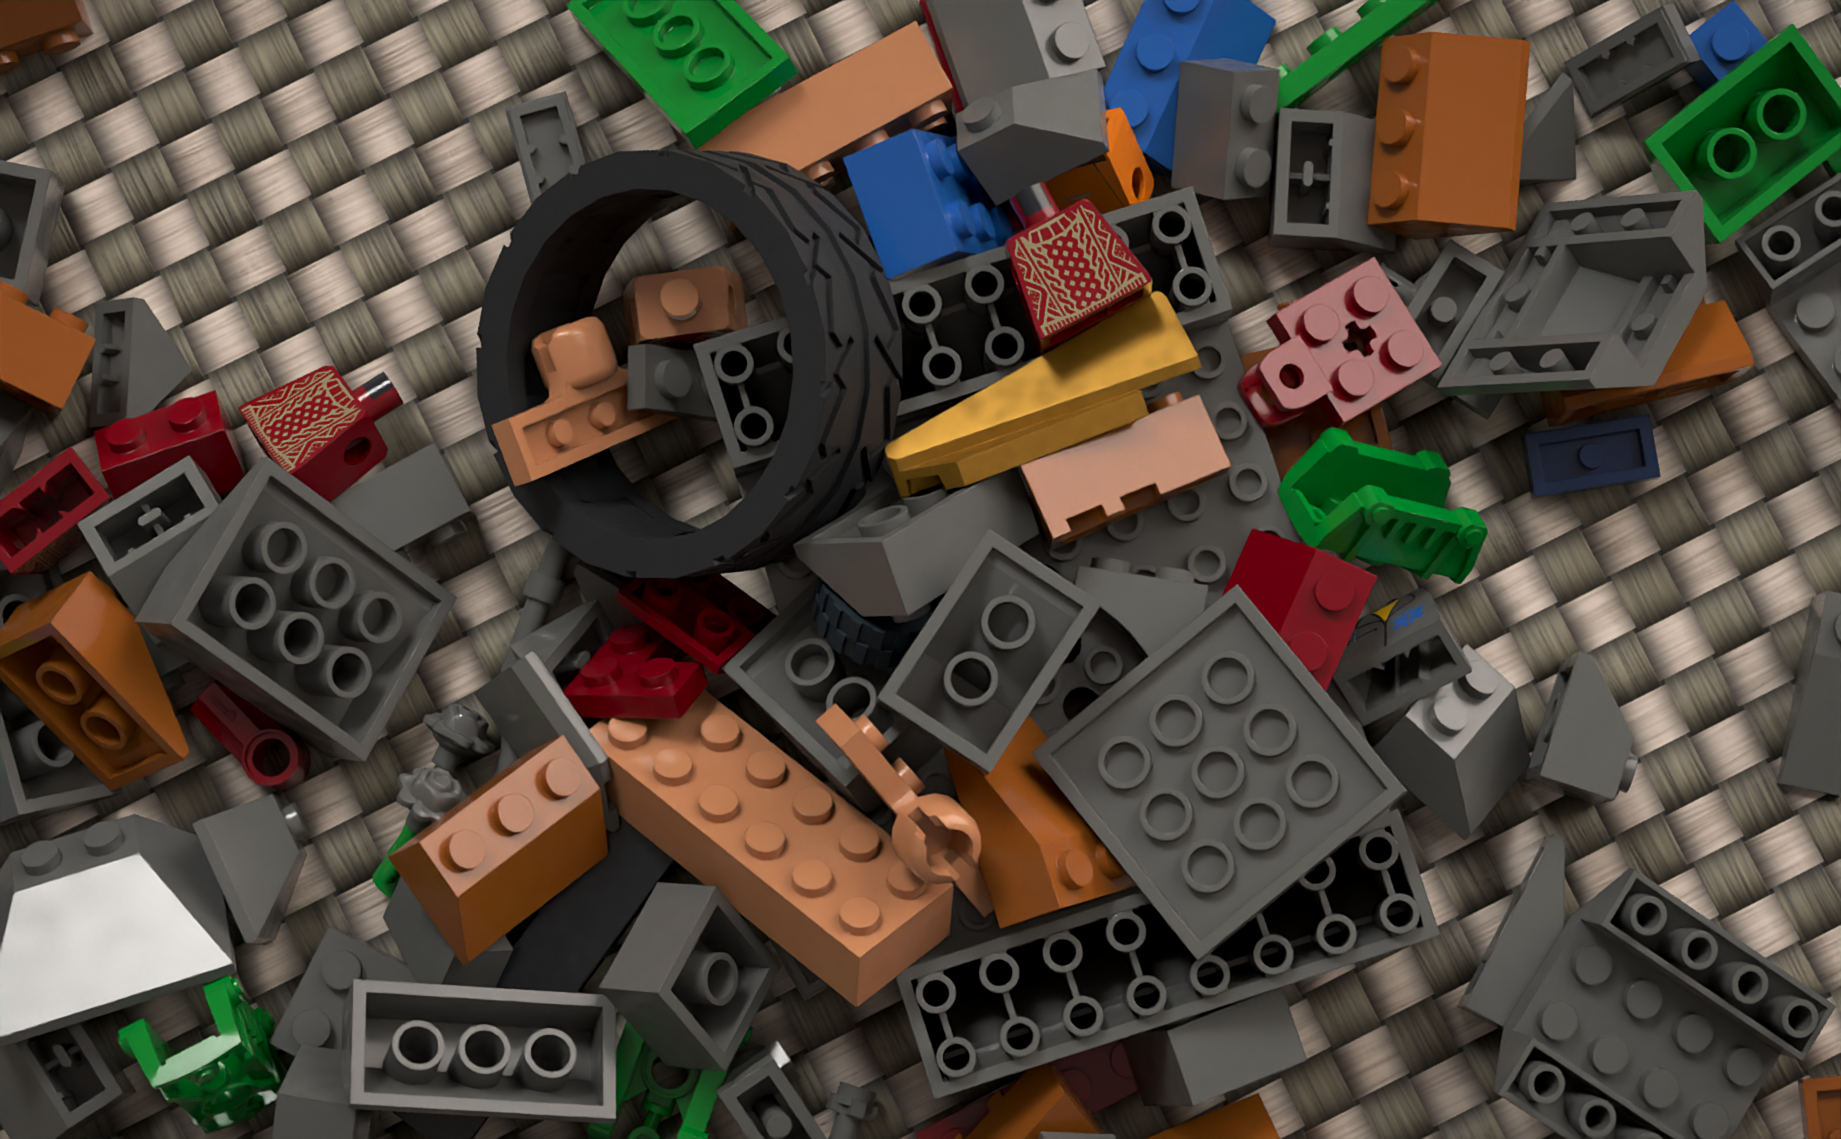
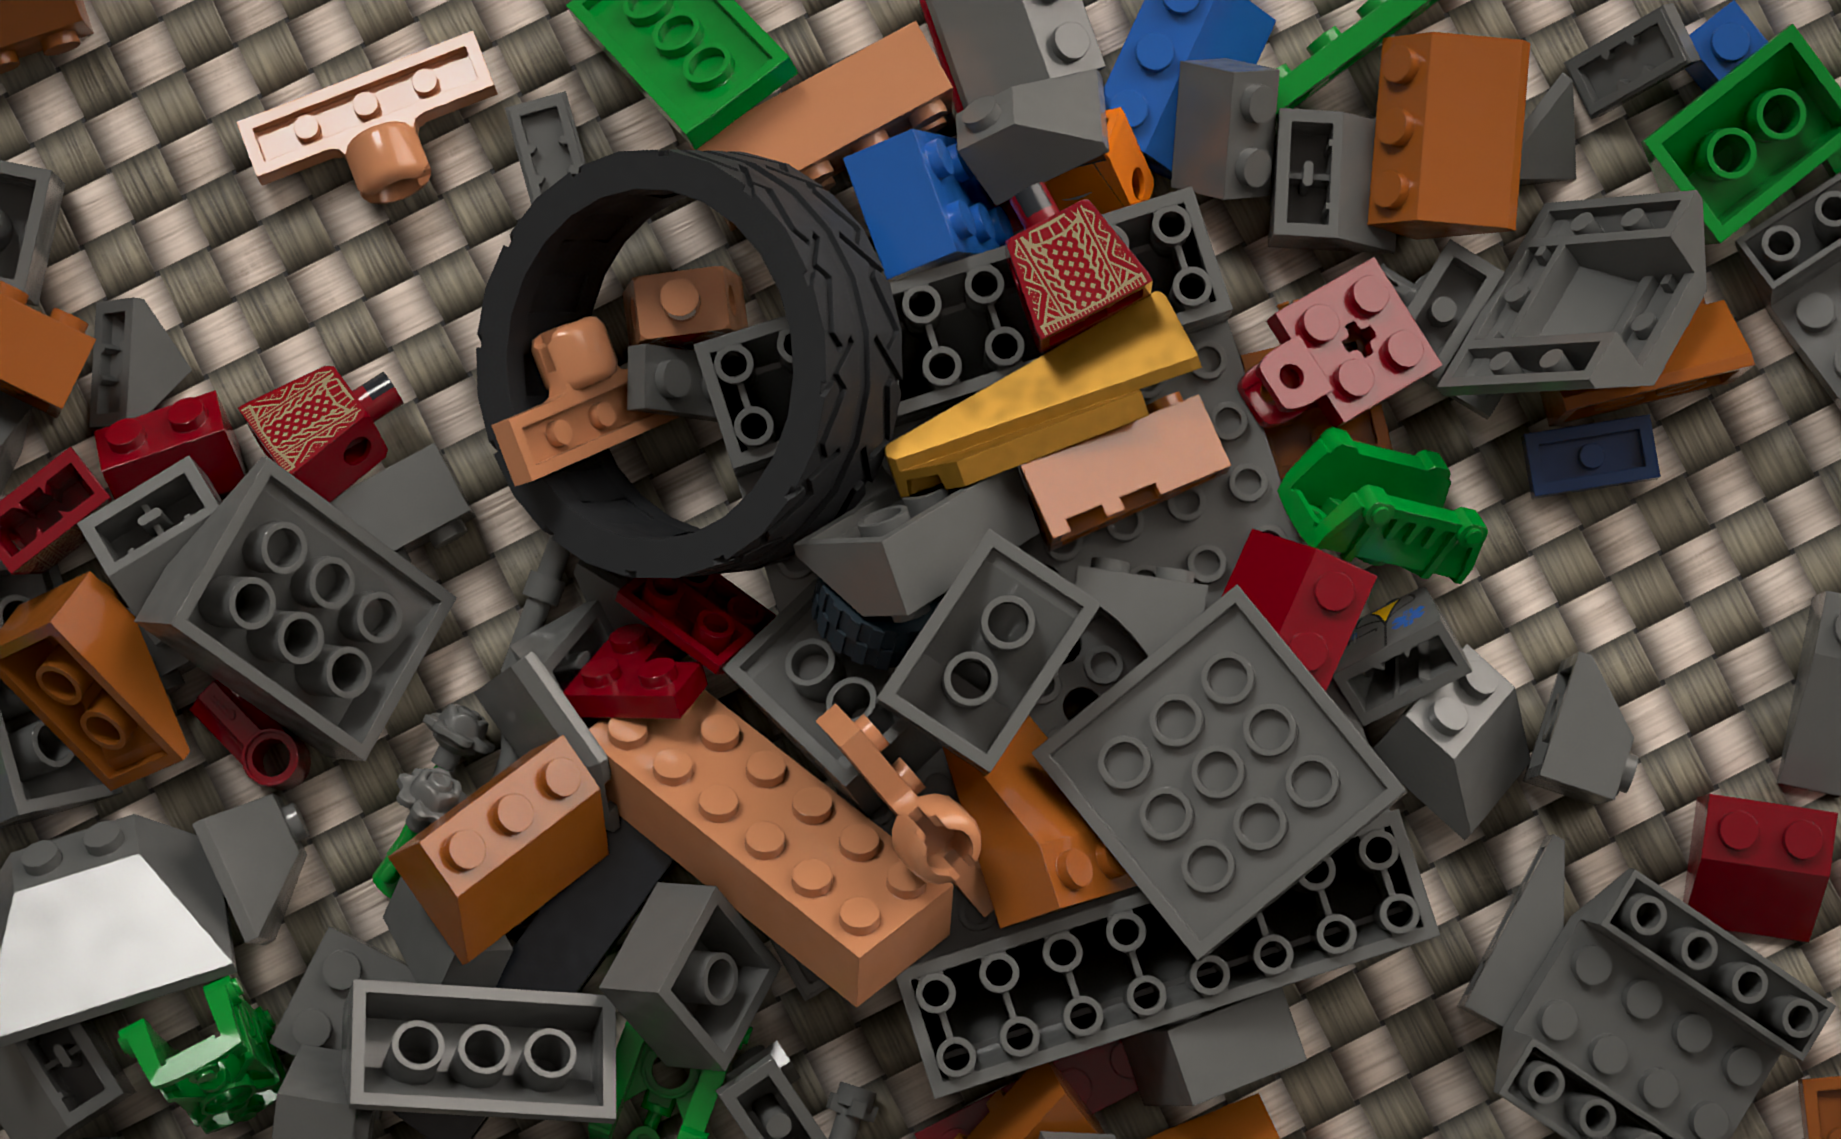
(371, 120): none -> plate
(1759, 865): none -> dark red slope

